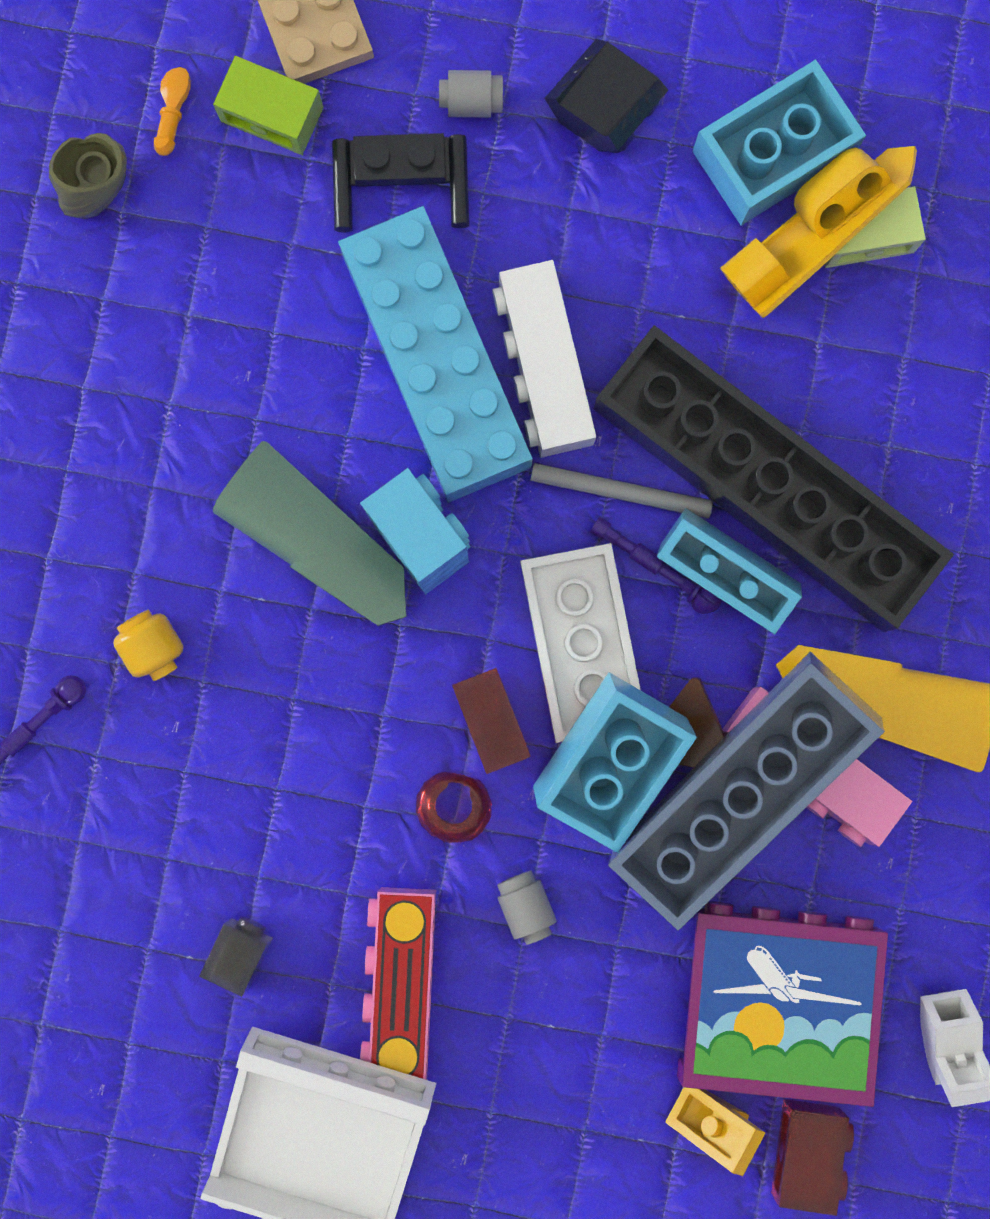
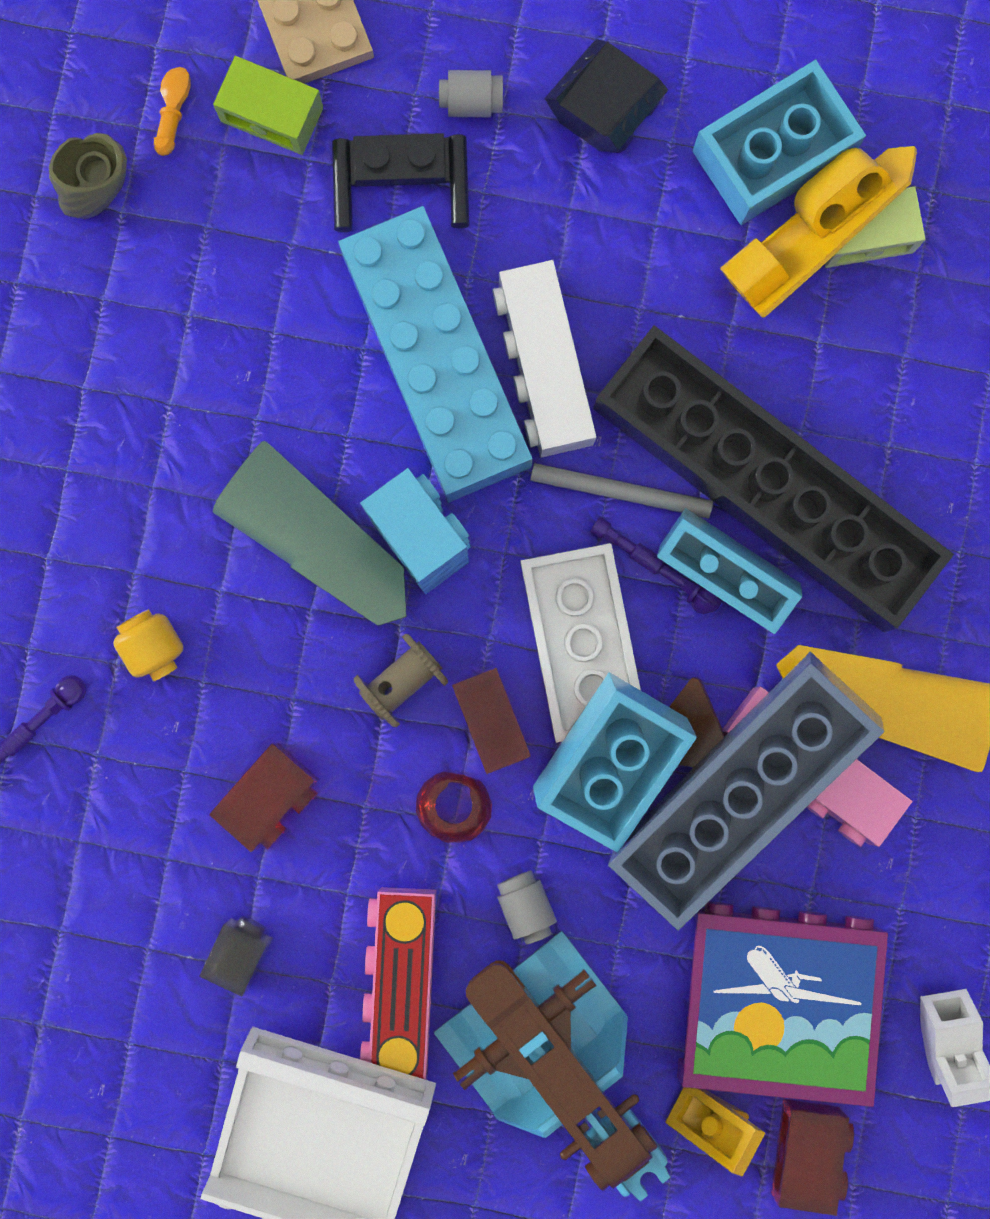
(265, 798): none -> clear red brick
(404, 677): none -> dark tan hose
(543, 1053): none -> piece

